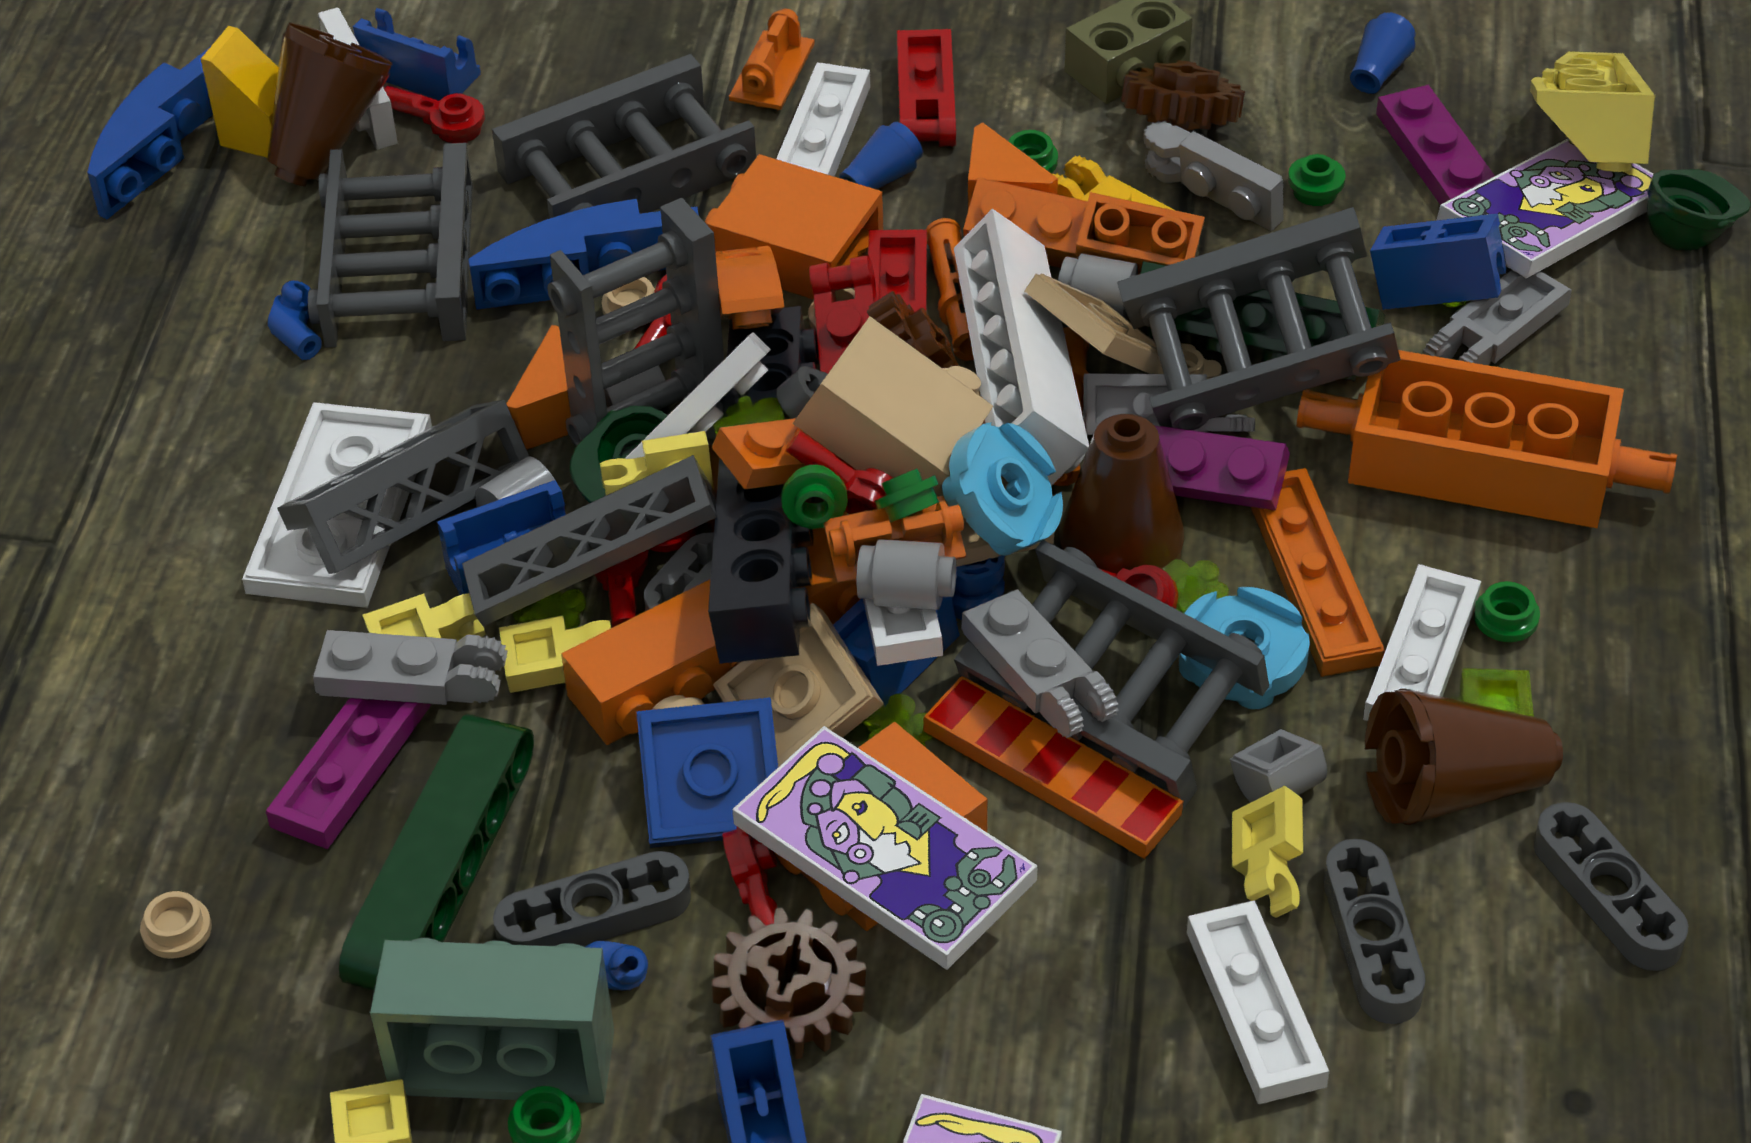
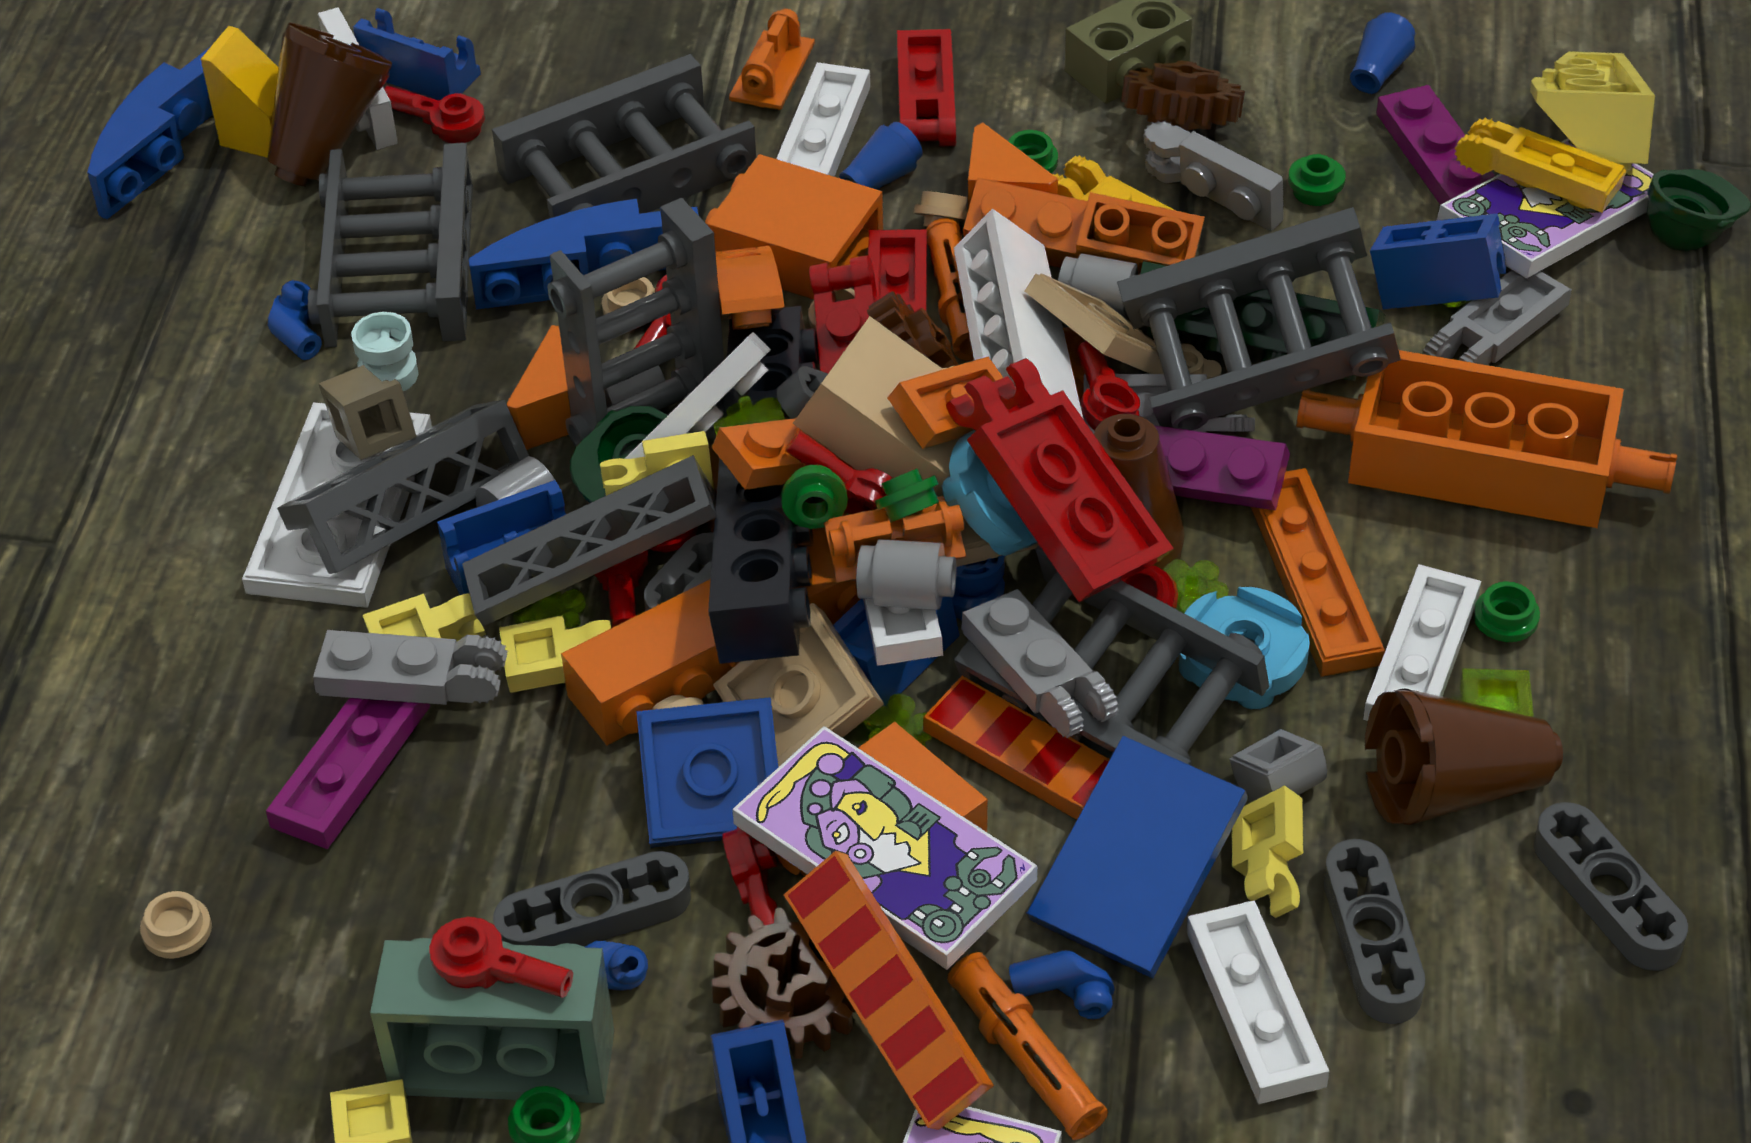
(367, 412): none -> dark tan brick
(384, 347): none -> light aqua wheel
(440, 843): dark green beam -> none
(472, 955): none -> red plate
(888, 991): none -> tile
(924, 399): none -> orange plate
(941, 205): none -> tan plate
(1059, 480): none -> red tile
(1070, 974): none -> blue arm
(1073, 1102): none -> orange pin
(1107, 393): none -> red plate
(1137, 856): none -> blue tile
(1541, 163): none -> yellow hinge

